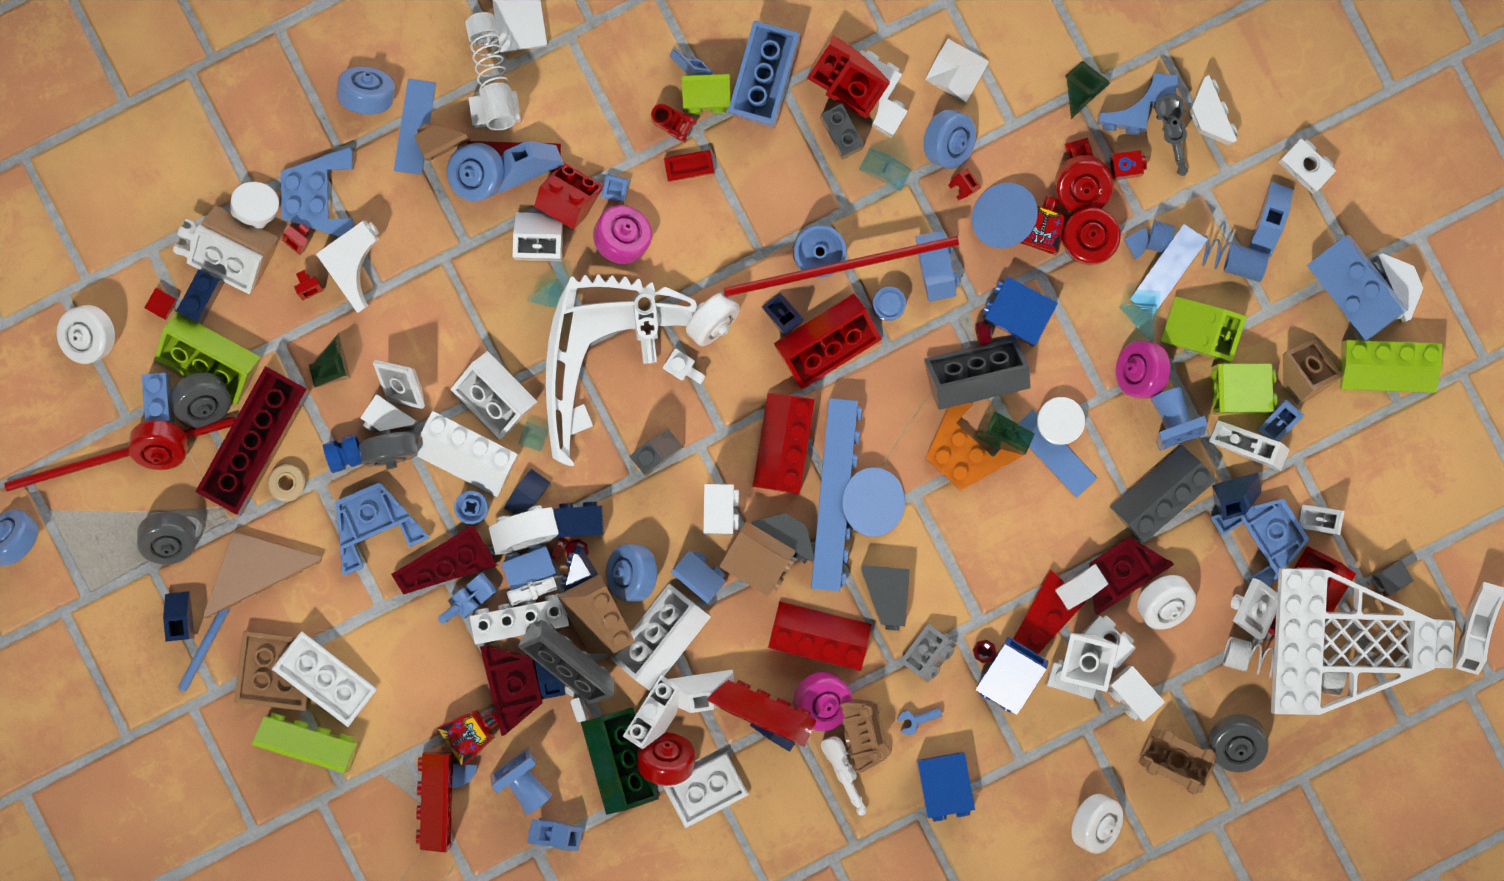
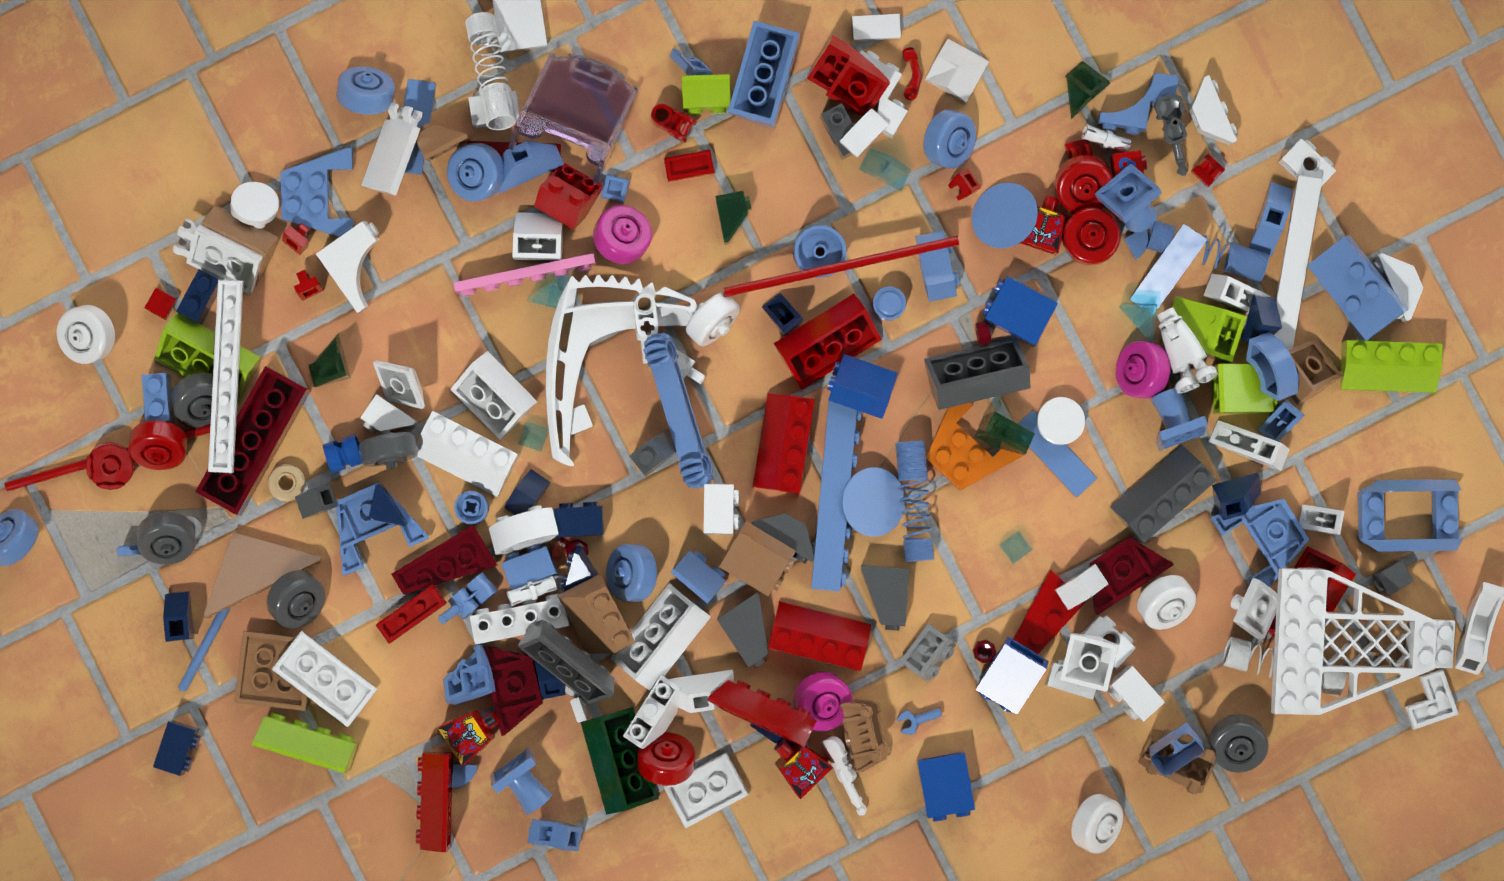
(110, 466): none -> red tile
(128, 550): none -> medium blue tile
(177, 748): none -> dark blue brick
(225, 376): none -> white tile
(296, 599): none -> dark grey wheel
(316, 501): none -> dark grey brick
(384, 508): none -> dark blue slope
(392, 150): none -> white tile
(411, 613): none -> red tile
(470, 679): none -> medium blue slope
(515, 277): none -> bright pink plate
(580, 104): none -> windscreen
(693, 460): none -> medium blue arm
(732, 213): none -> clear green slope
(746, 630): none -> dark grey slope
(800, 766): none -> red torso
(861, 386): none -> blue brick
(864, 133): none -> white slope
(876, 27): none -> white tile
(912, 466): none -> medium blue piece
(913, 87): none -> red piece
(1015, 547): none -> clear light blue tile
(1106, 139): none -> white pin
(1130, 198): none -> medium blue plant
(1178, 758): none -> medium blue piece
(1183, 351): none -> white piece
(1208, 170): none -> red tile
(1231, 292): none -> white slope
(1262, 317): none -> dark blue slope
(1273, 365): none -> medium blue brick
(1296, 256): none -> white tile
(1438, 702): none -> white tile
(1444, 515): none -> medium blue wedge

